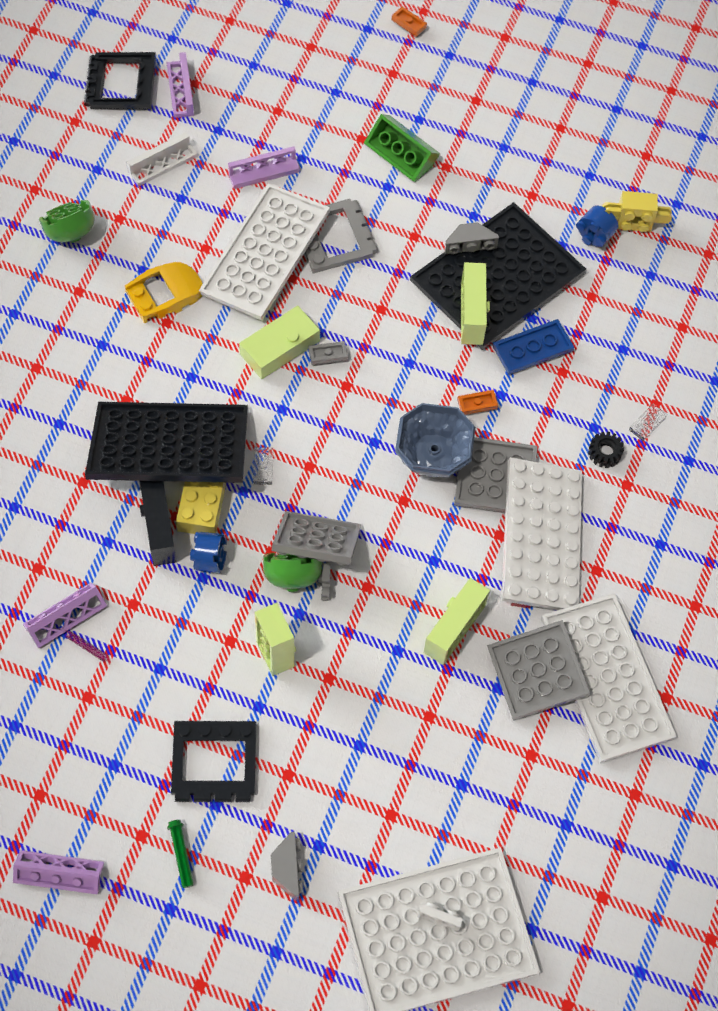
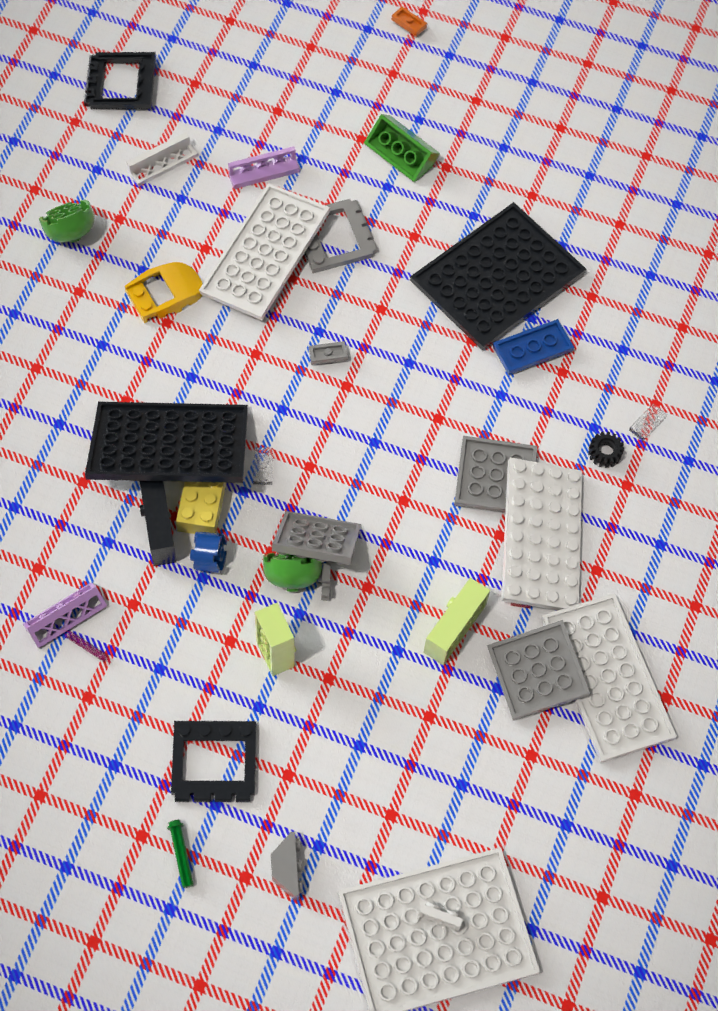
(56, 874): lavender fence -> none
(188, 104): lavender fence -> none
(279, 342): yellowish green brick -> none
(435, 440): sand blue rock -> none
(471, 238): light grey slope -> none
(473, 303): yellowish green brick -> none
(477, 402): orange plate -> none
(597, 226): blue brick -> none
(638, 211): light yellow brick -> none

